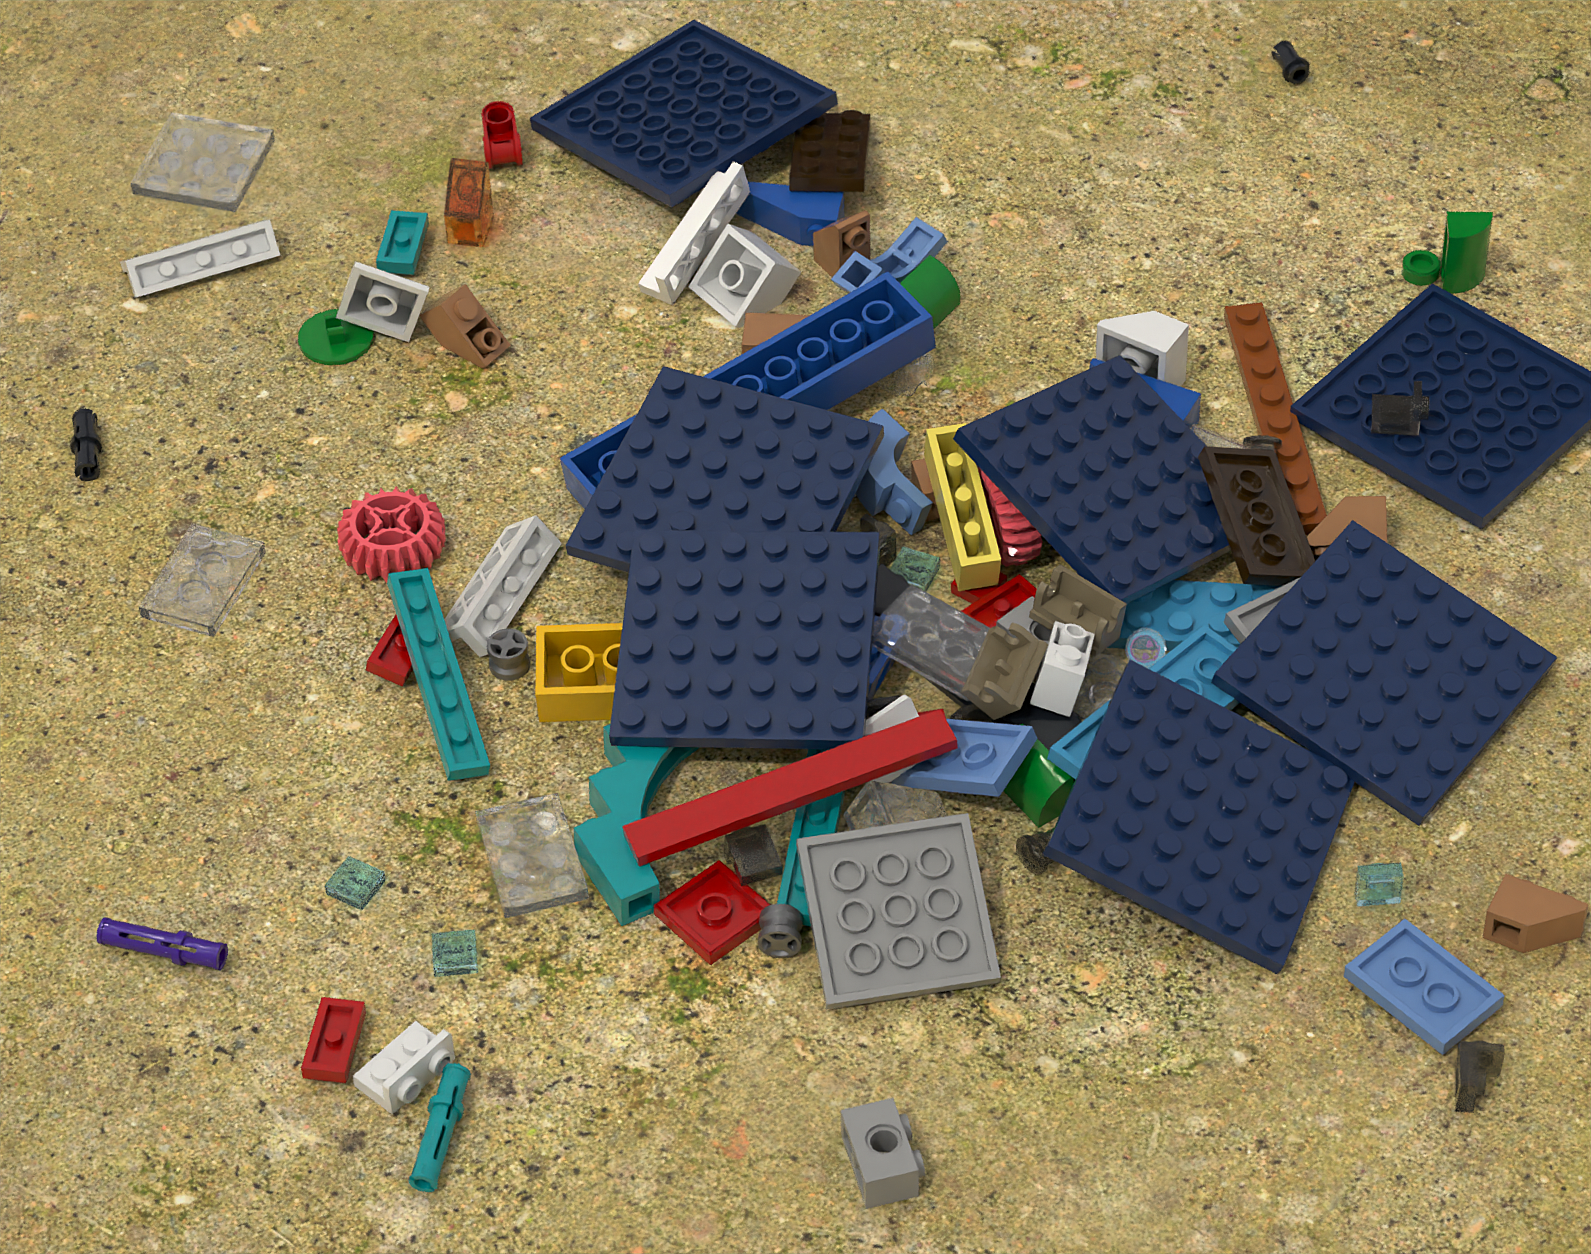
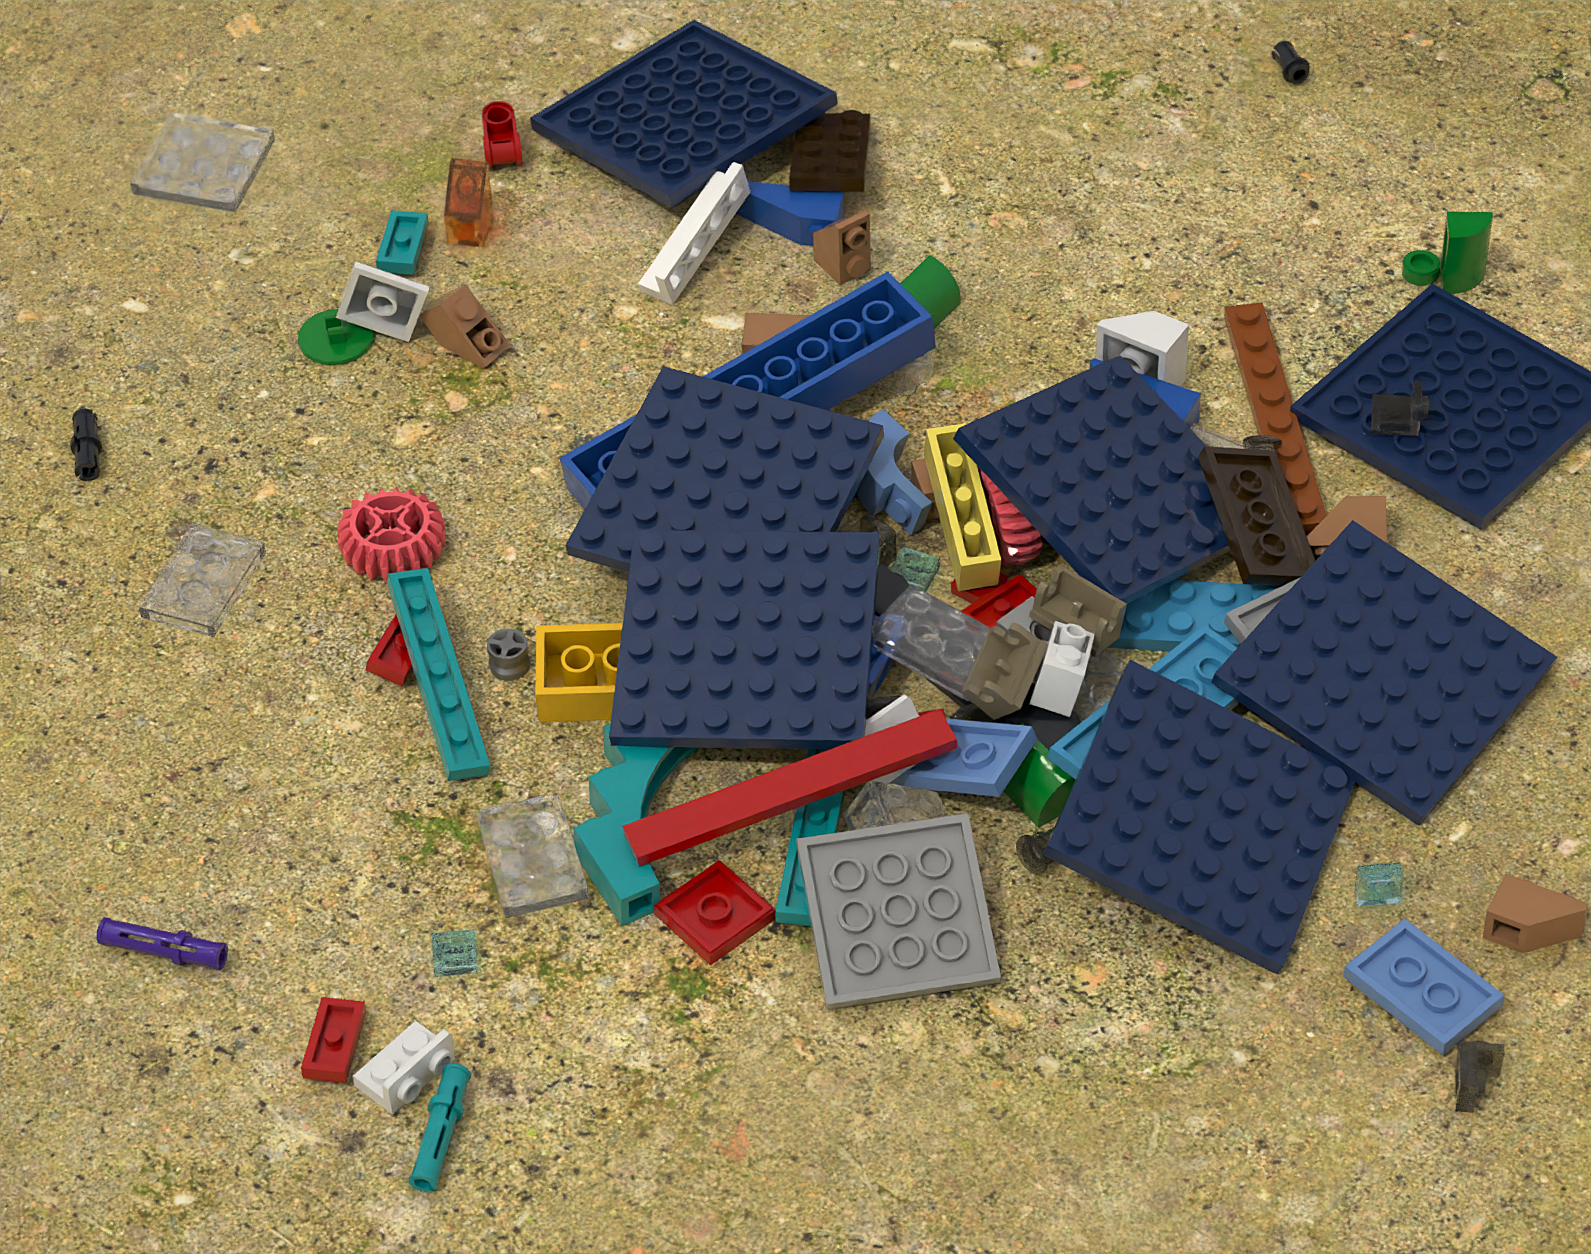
(201, 258): white fence -> none
(355, 883): clear light blue tile -> none
(502, 583): white fence -> none
(743, 276): white slope -> none
(752, 854): clear smoke bracket -> none
(780, 930): flat silver wheel -> none
(881, 1176): light grey brick -> none
(899, 260): medium blue arch -> none
(1145, 647): clear tile -> none

